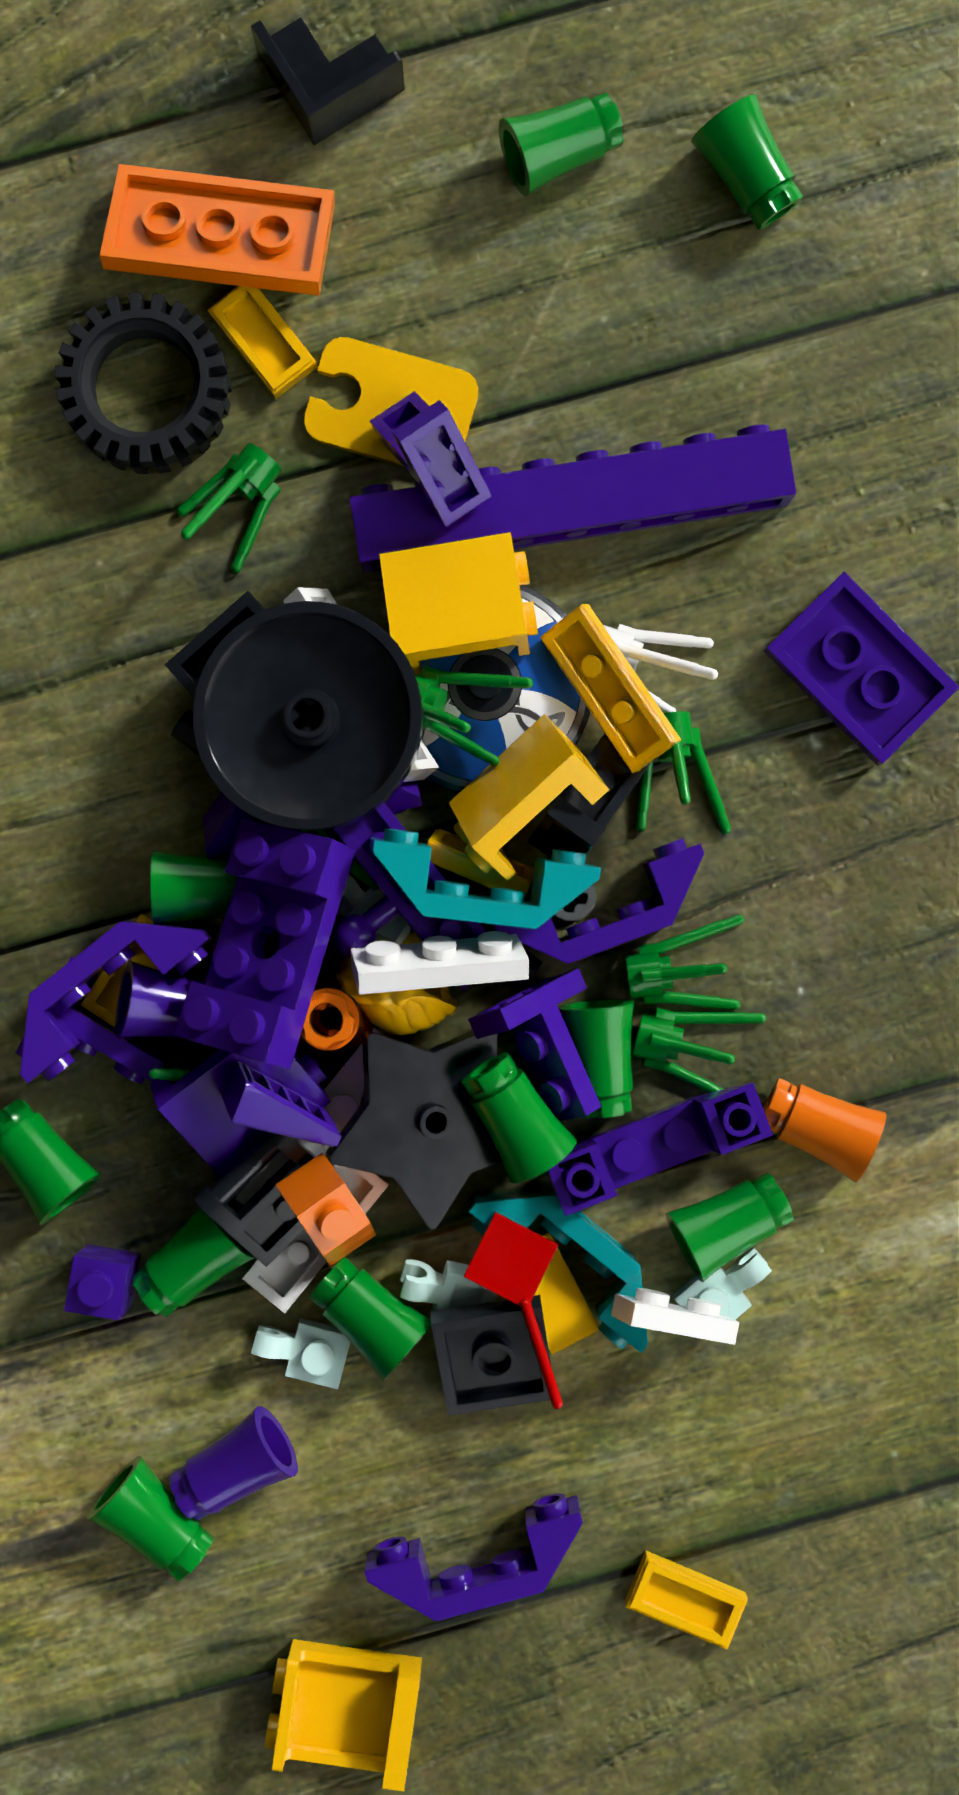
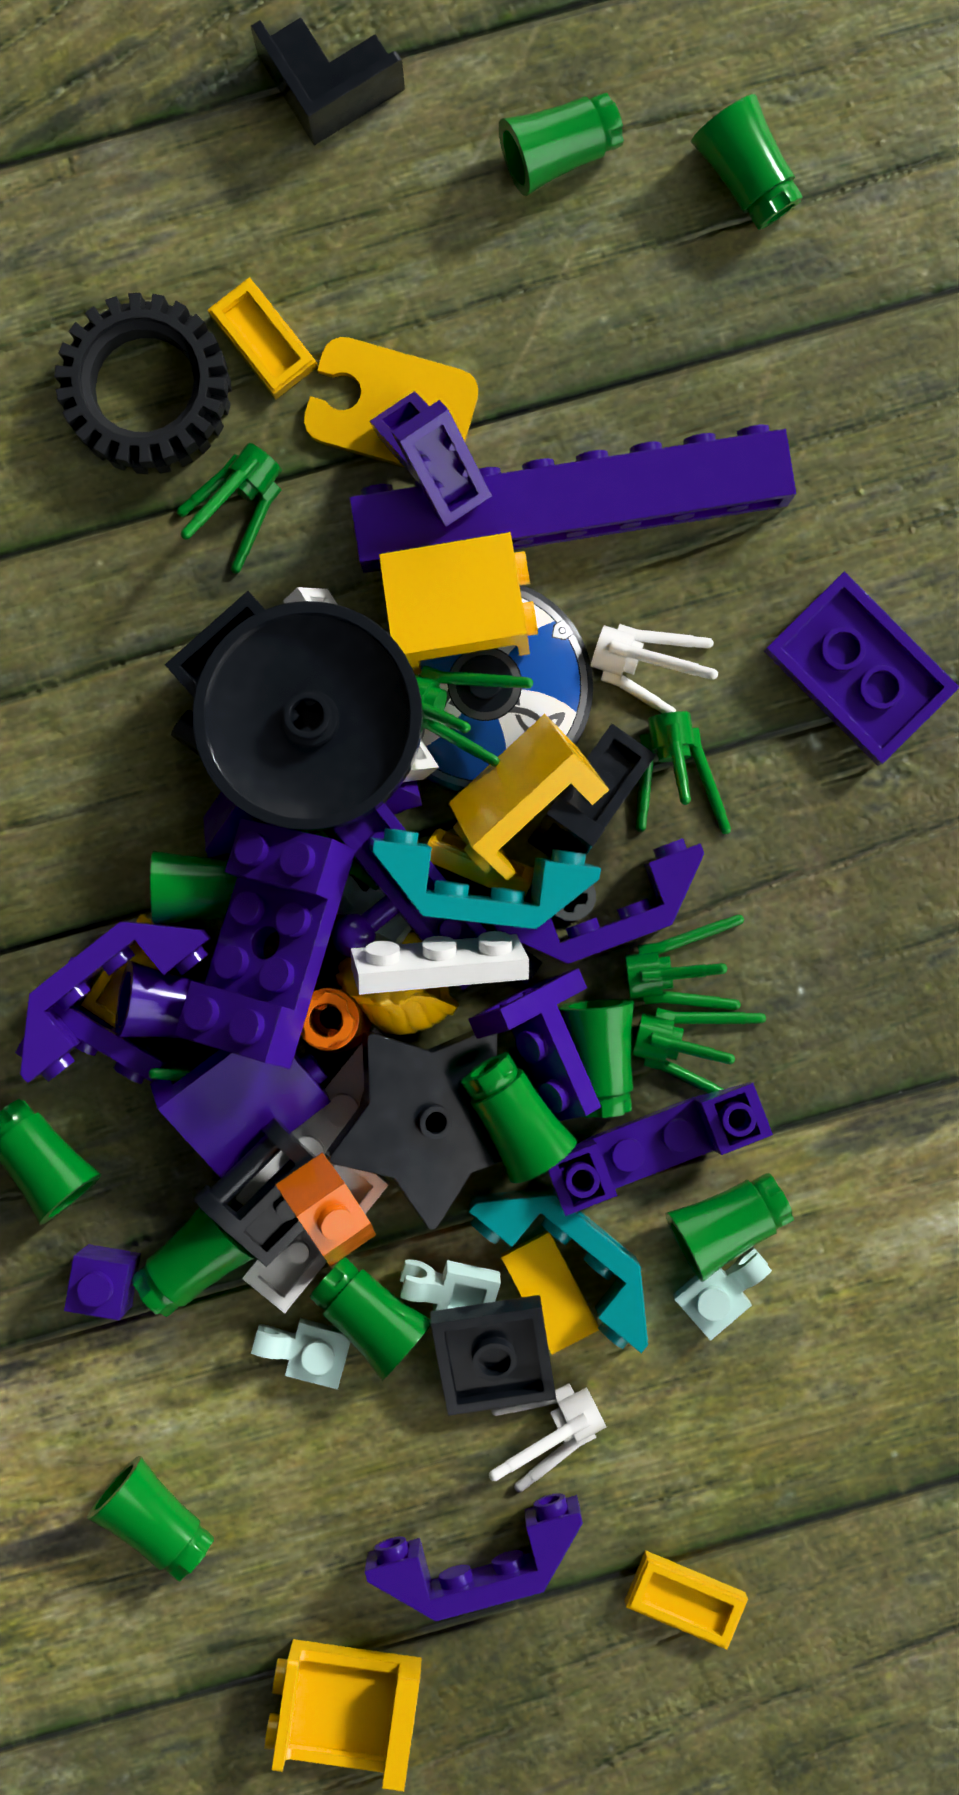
(218, 229): orange plate -> none
(234, 1466): dark purple plant -> none
(270, 1107): dark purple slope -> none
(512, 1265): red piece -> none
(576, 1424): none -> white plant
(610, 688): yellow tile -> none
(698, 1319): white plate -> none
(825, 1126): orange plant -> none

